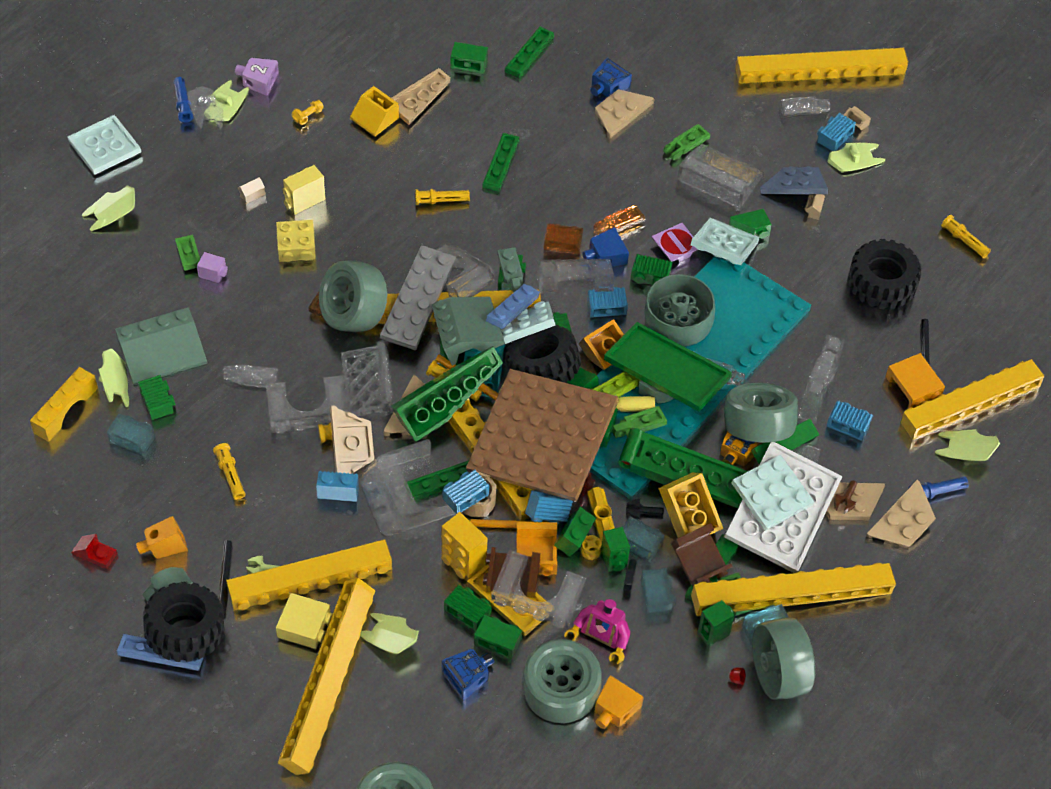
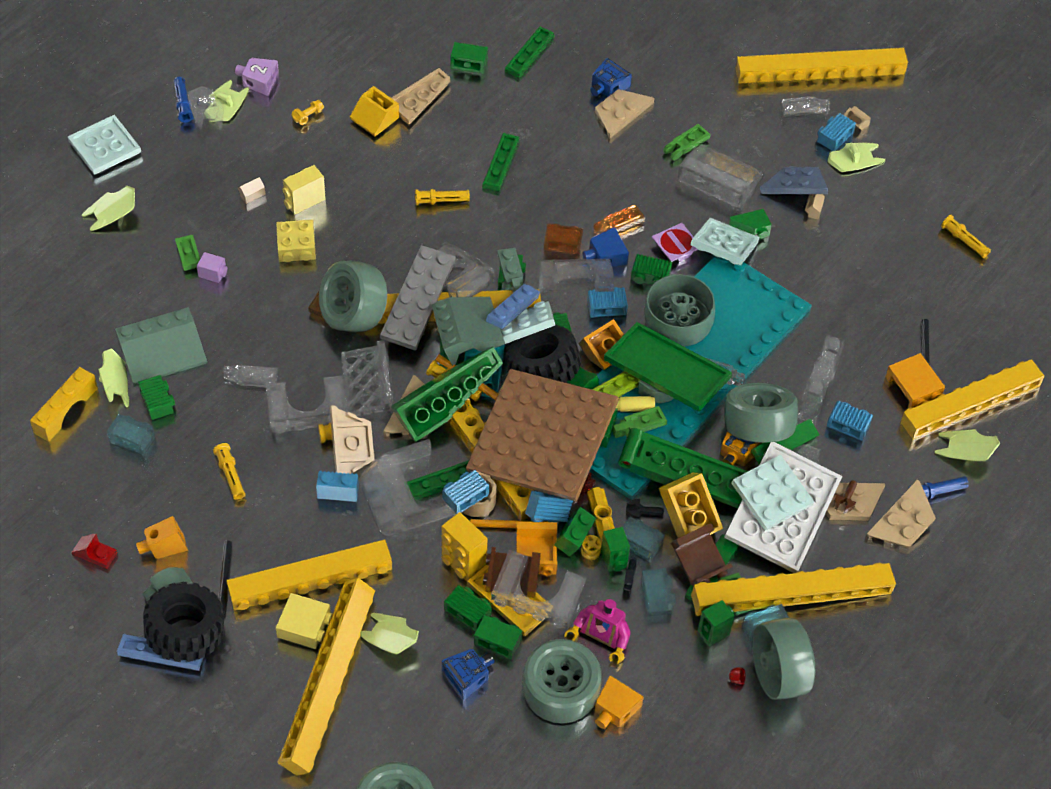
(261, 566): yellowish green bar -> none
(887, 256): black tyre -> none

